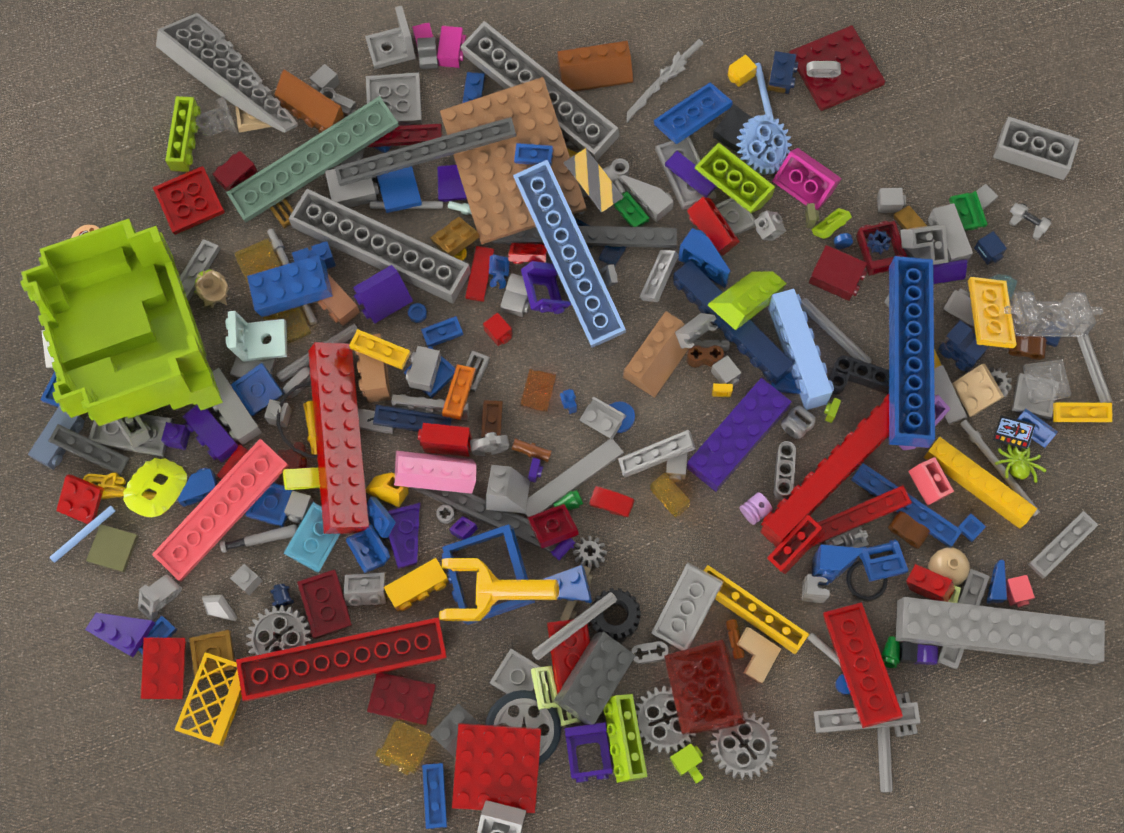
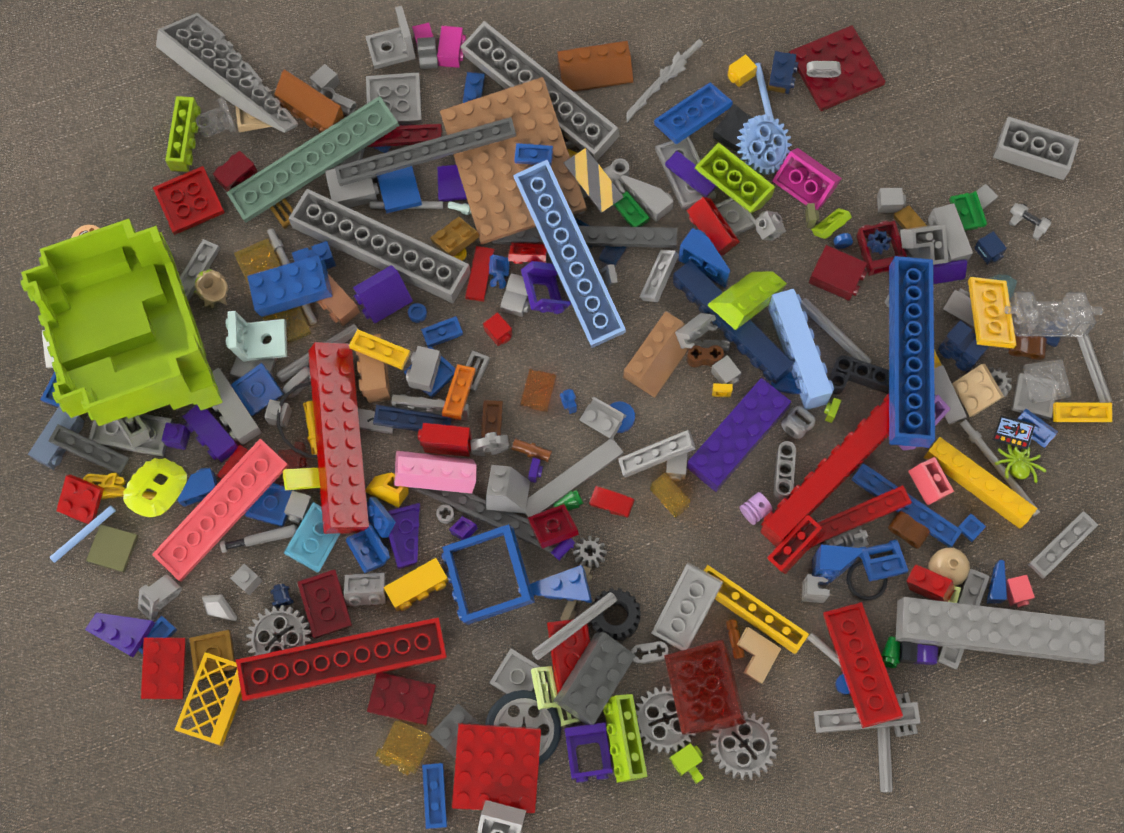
(491, 589): yellow piece -> none

